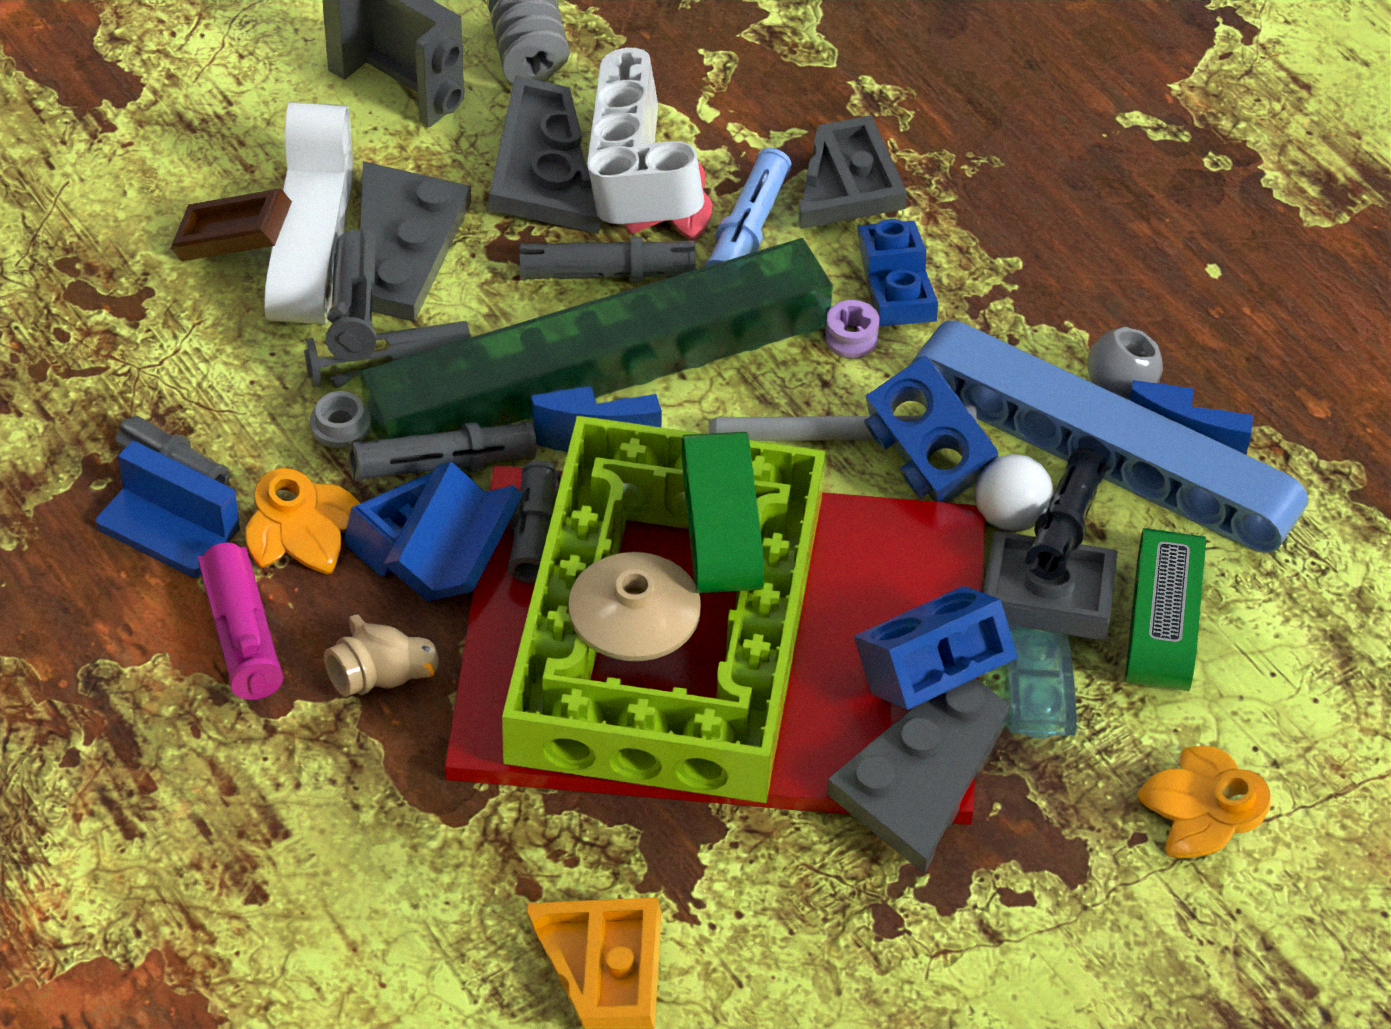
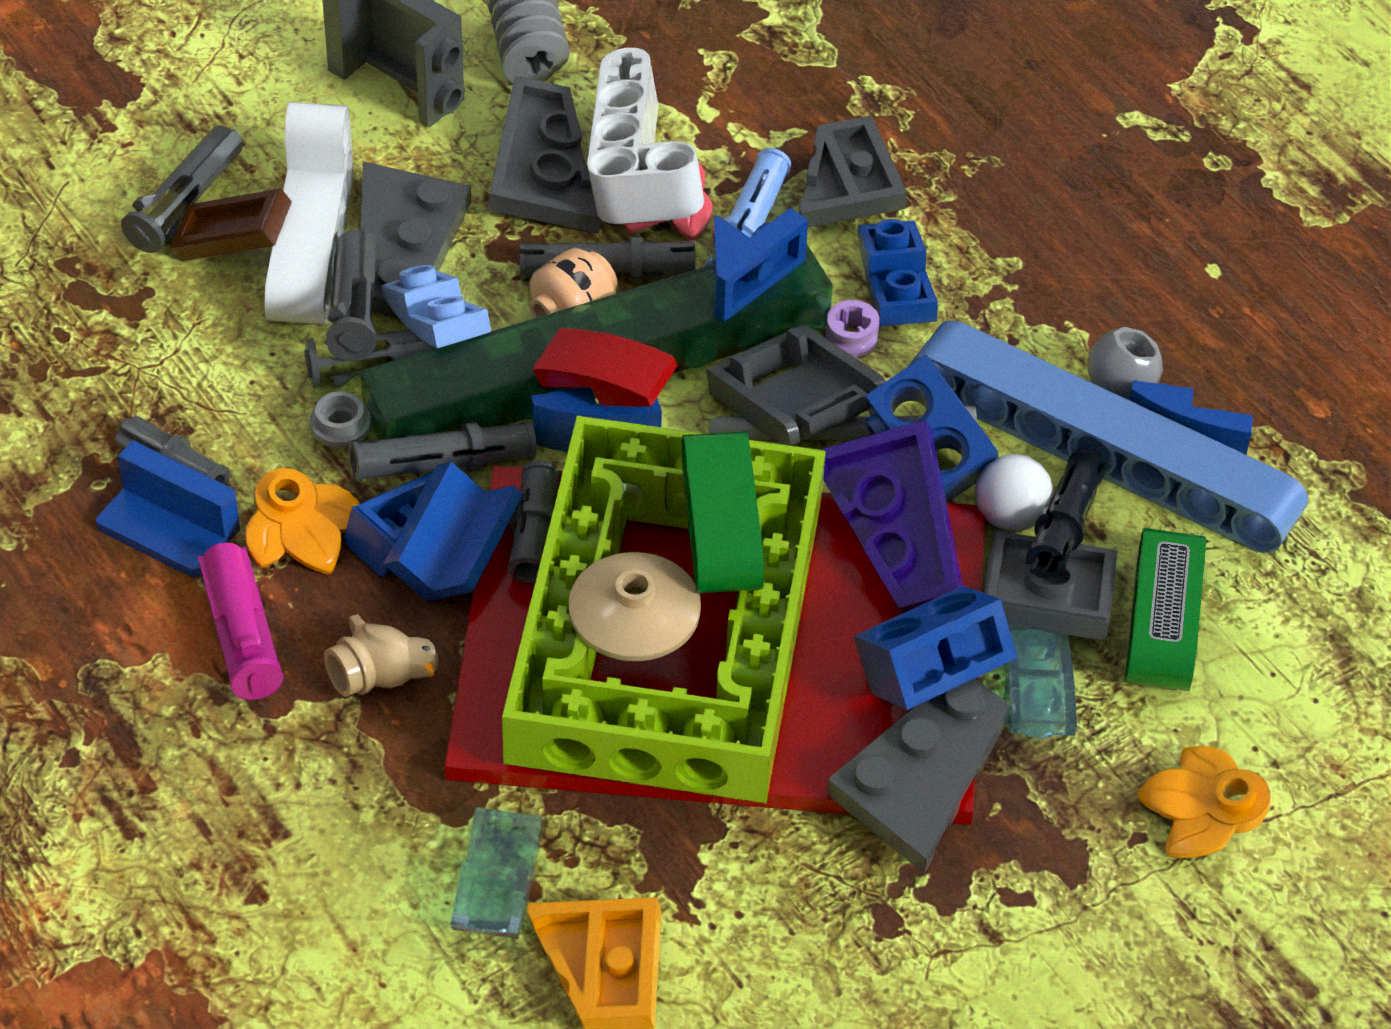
(185, 183): none -> dark grey piece
(434, 307): none -> light blue slope
(497, 873): none -> clear light blue slope
(571, 280): none -> light nougat head
(613, 366): none -> red slope
(754, 264): none -> blue slope
(804, 401): none -> dark grey container
(898, 510): none -> dark purple wing

